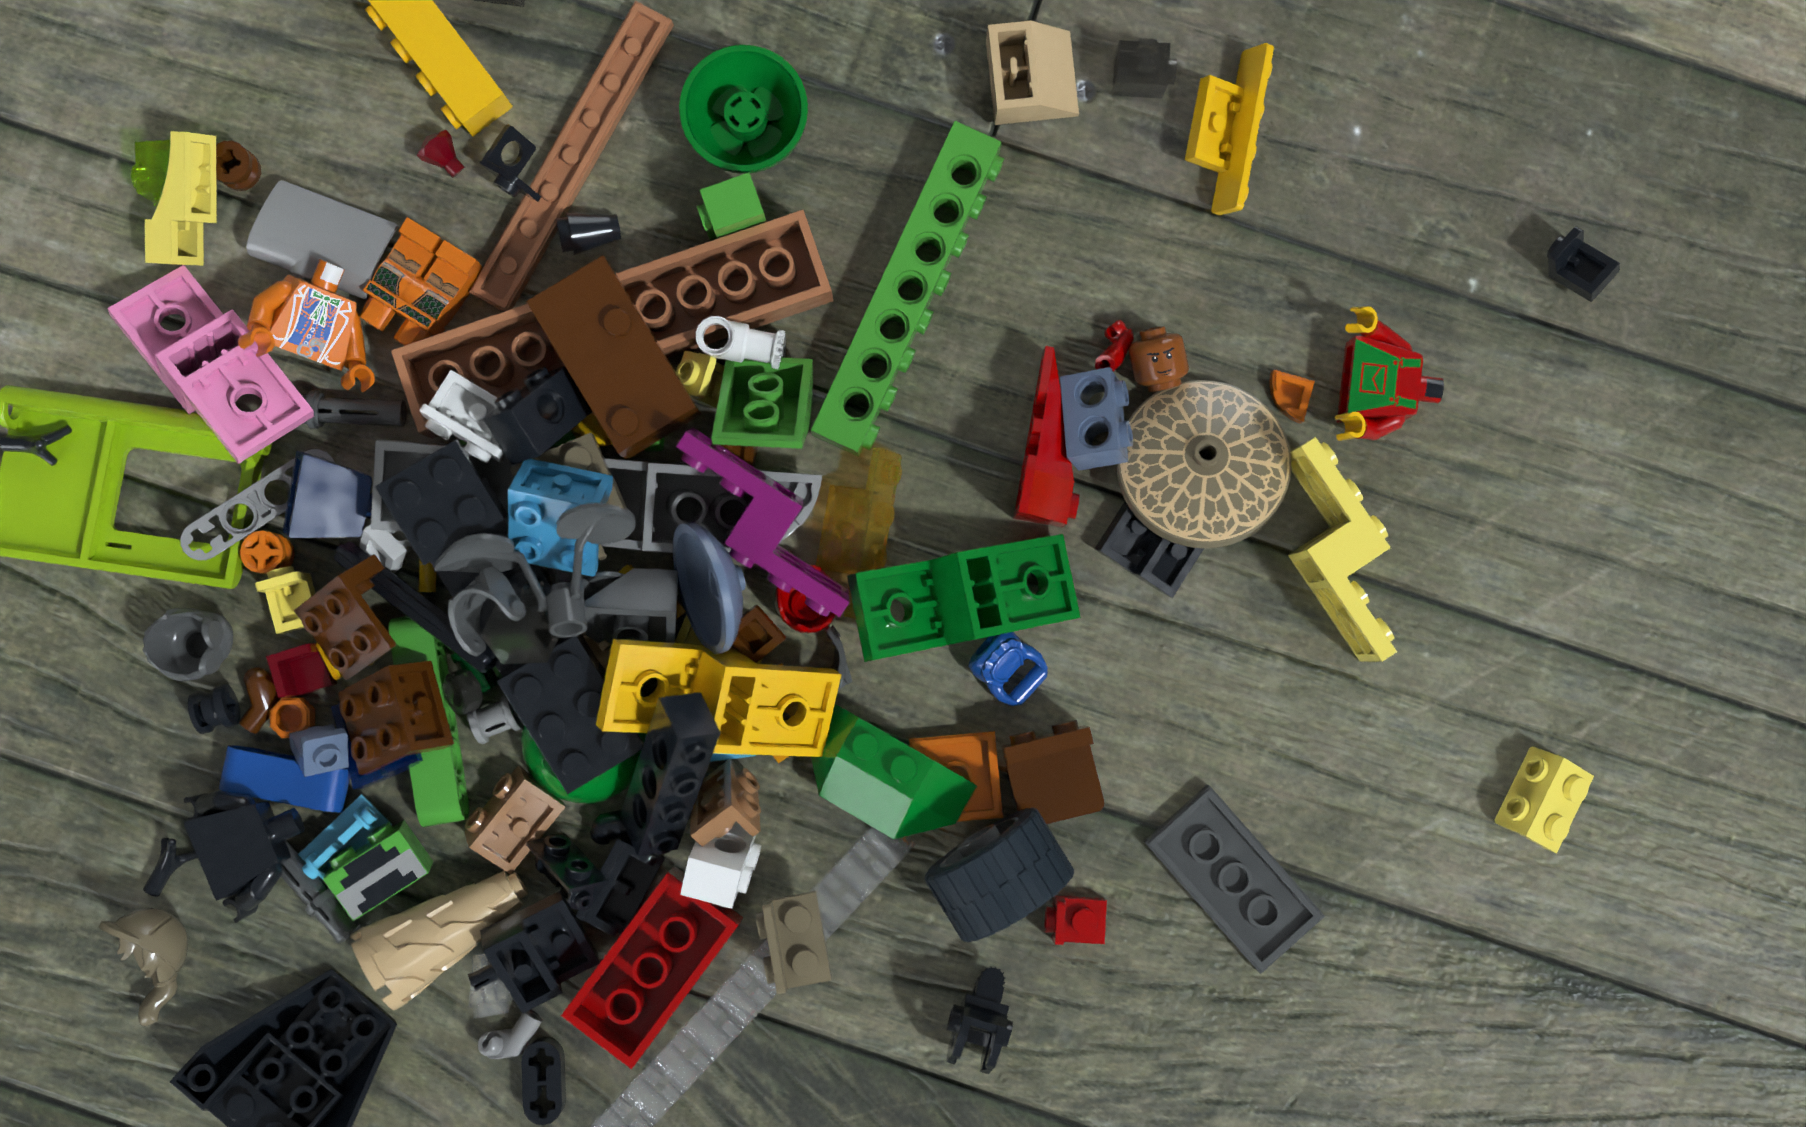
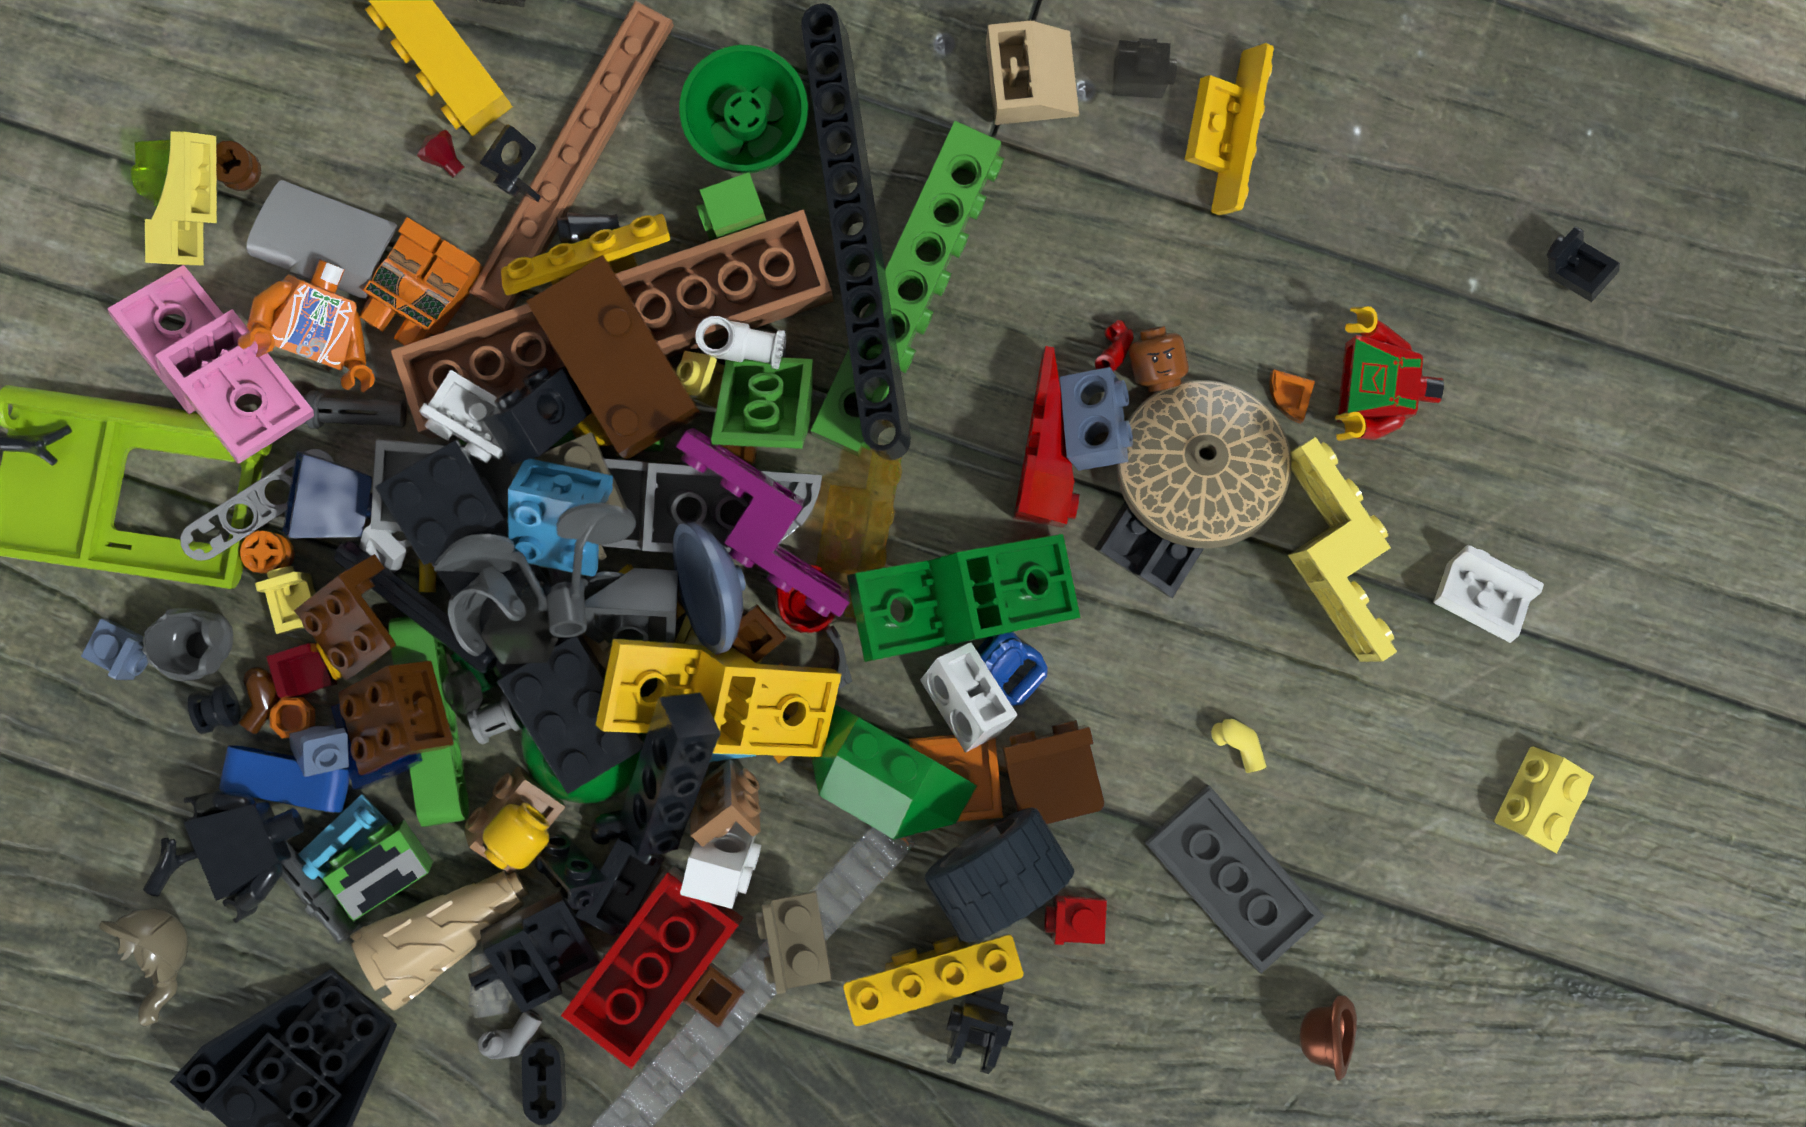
(116, 650): none -> sand blue bracket
(515, 836): none -> yellow head
(567, 258): none -> yellow bracket
(714, 995): none -> reddish brown slope
(860, 248): none -> black beam
(932, 977): none -> yellow bracket
(968, 697): none -> white brick
(1242, 738): none -> light yellow arm
(1330, 1035): none -> copper hat
(1487, 592): none -> white bracket

